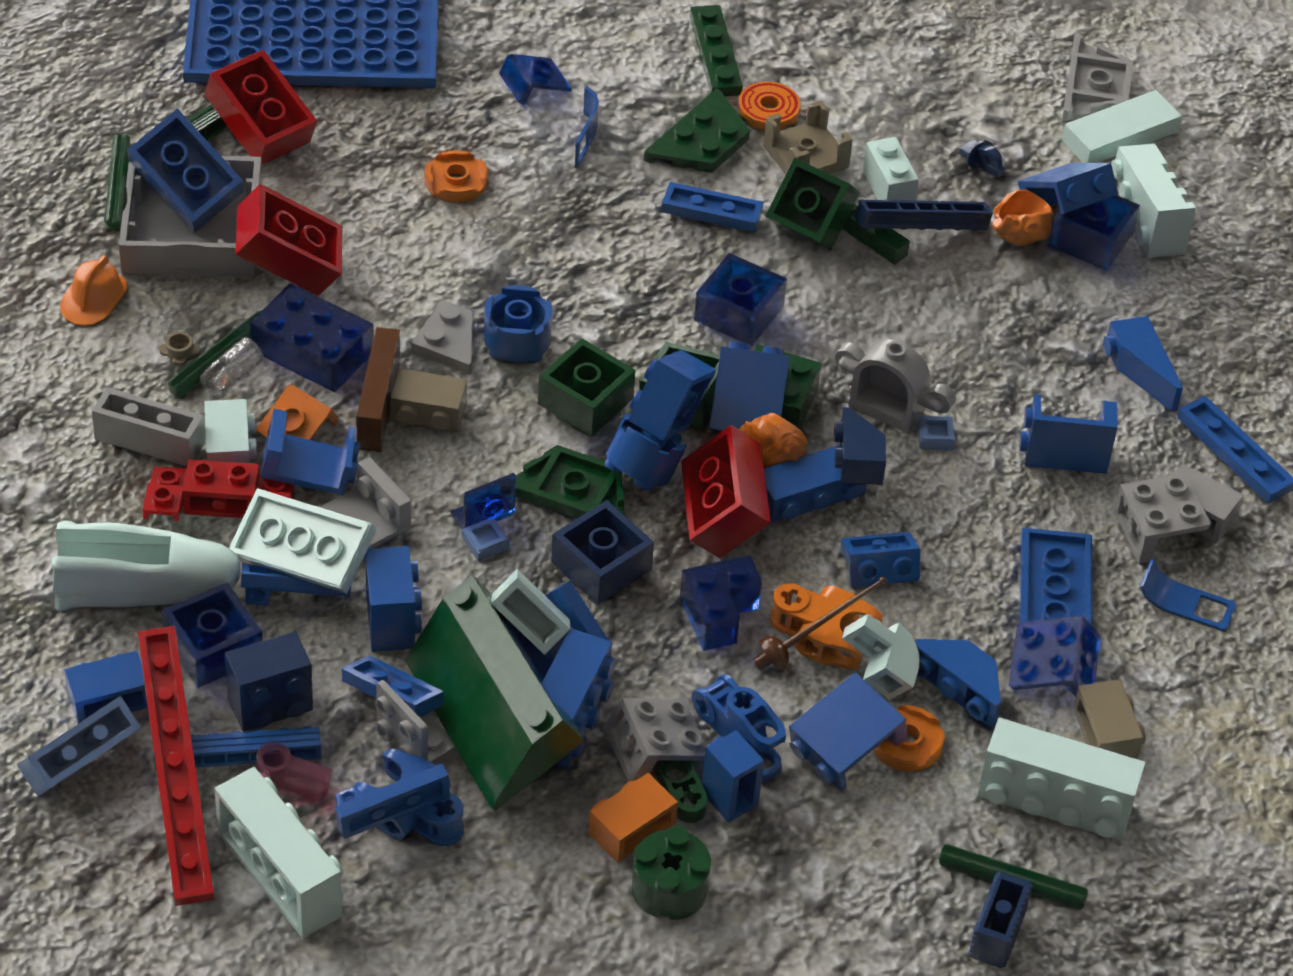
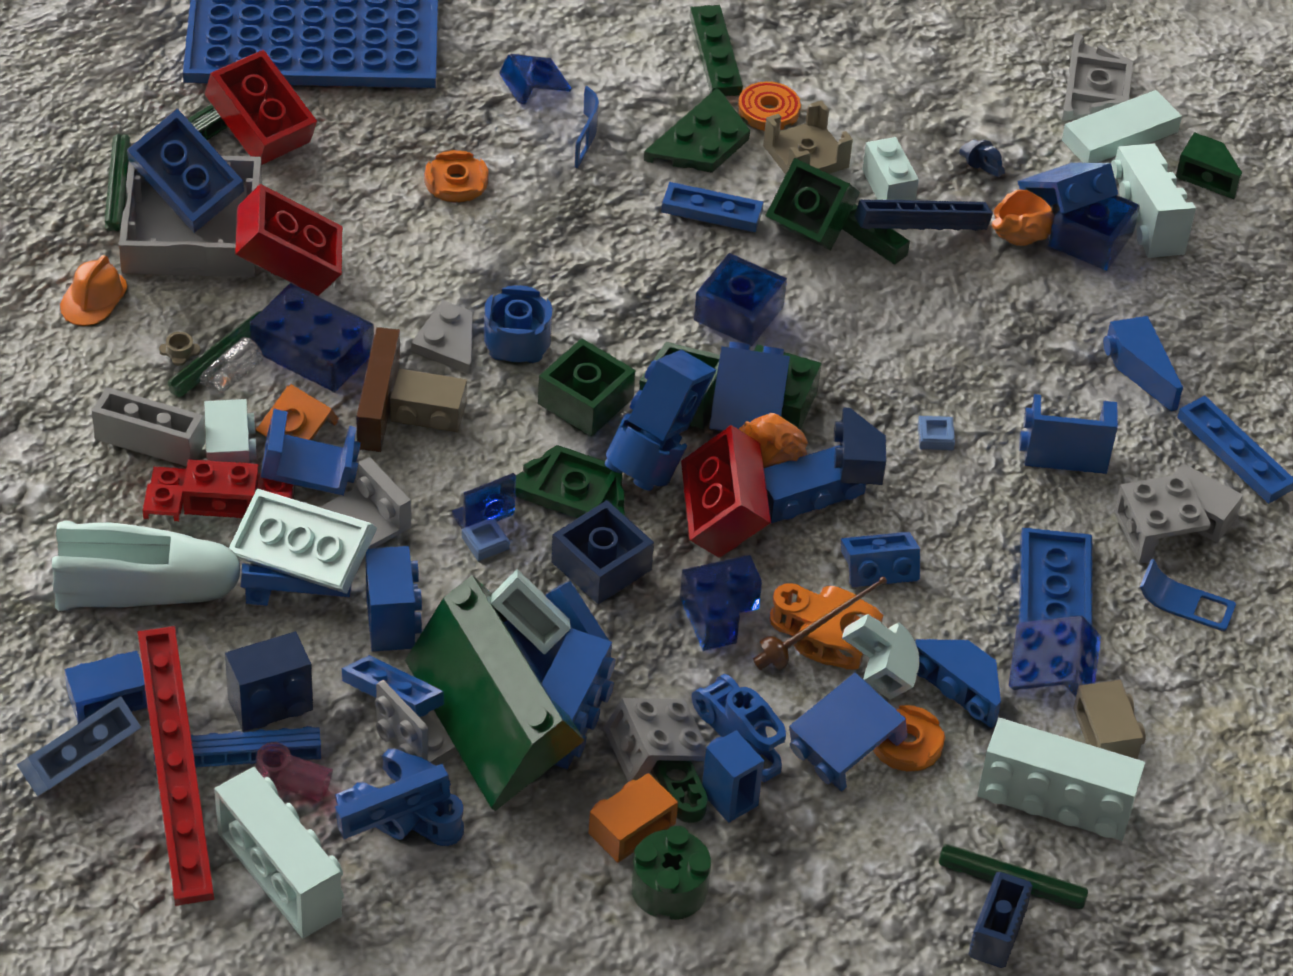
(208, 628): clear blue brick -> none
(892, 383): light grey piece -> none
(1209, 166): none -> dark green slope

